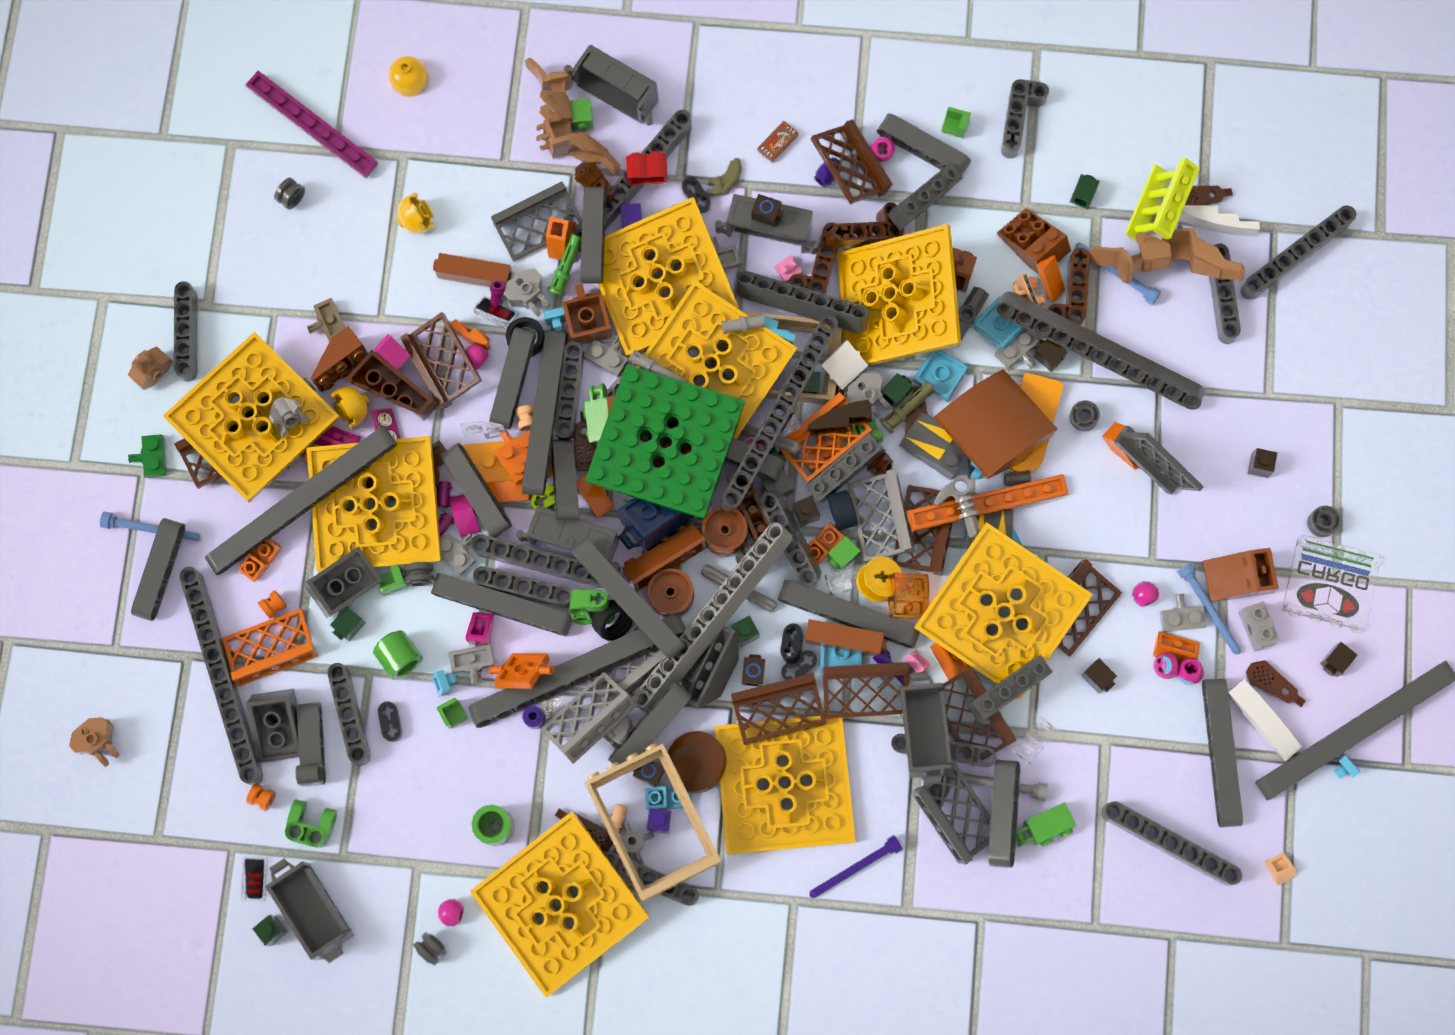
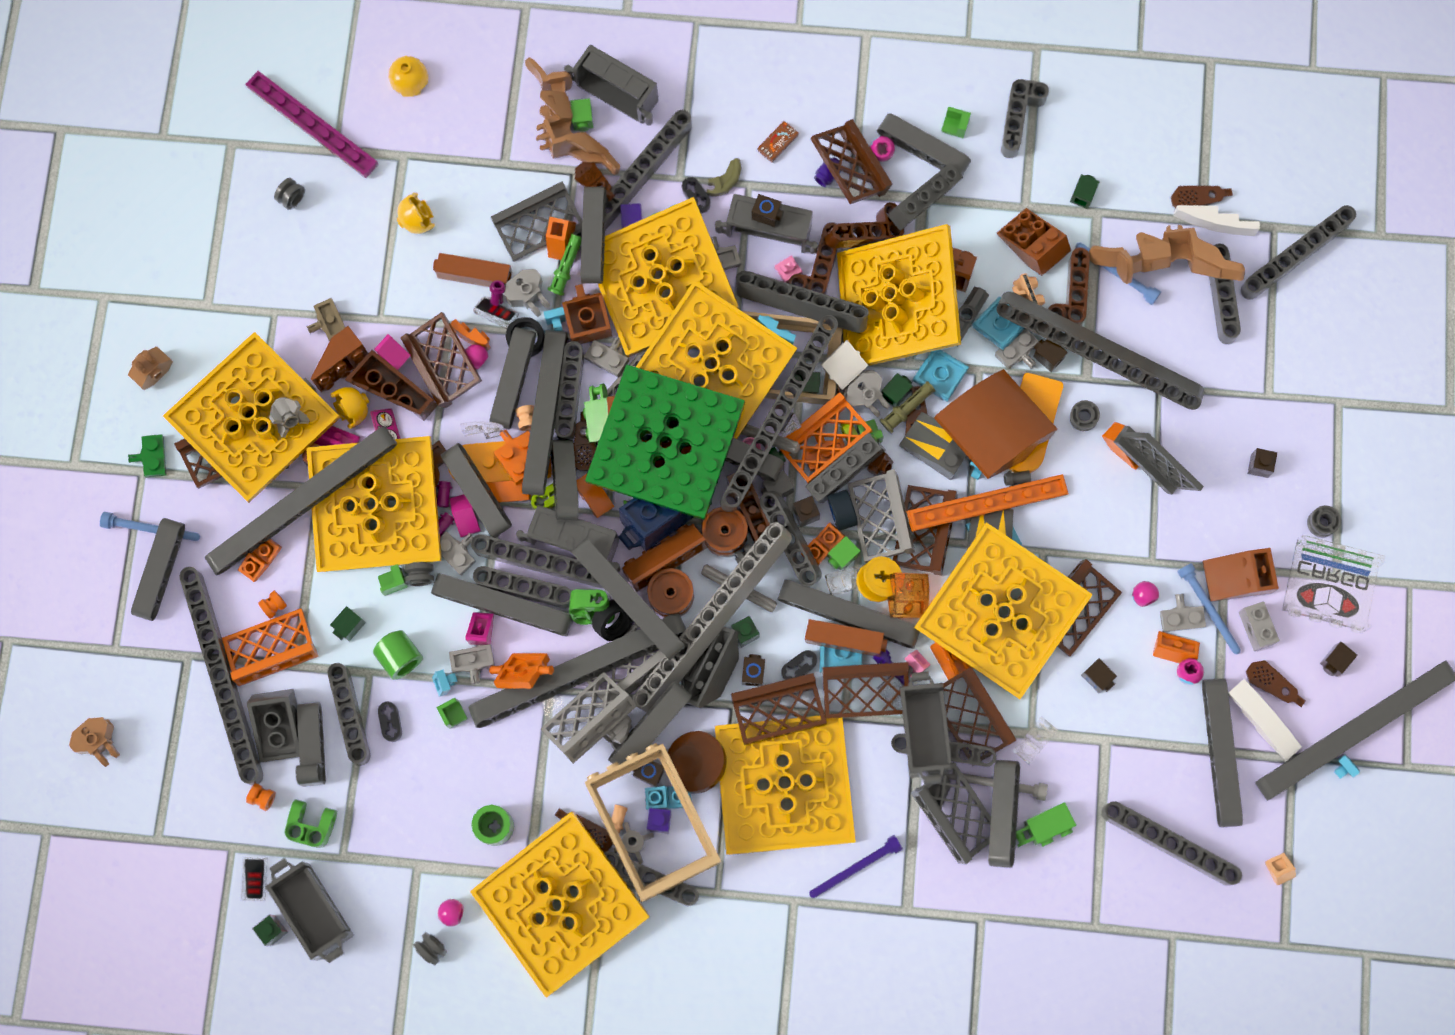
(181, 323): dark grey beam -> none
(342, 582): dark grey slope -> none
(538, 722): dark purple brick -> none
(646, 168): red brick -> none
(650, 365): light grey pin -> none
(743, 324): light grey pin -> none
(796, 643): black beam -> none
(842, 418): dark brown slope -> none
(965, 502): light grey piece -> none
(1009, 688): dark grey brick -> none
(1051, 278): orange slope -> none
(1166, 665): dark pink piece -> none
(1173, 202): neon yellow fence -> none

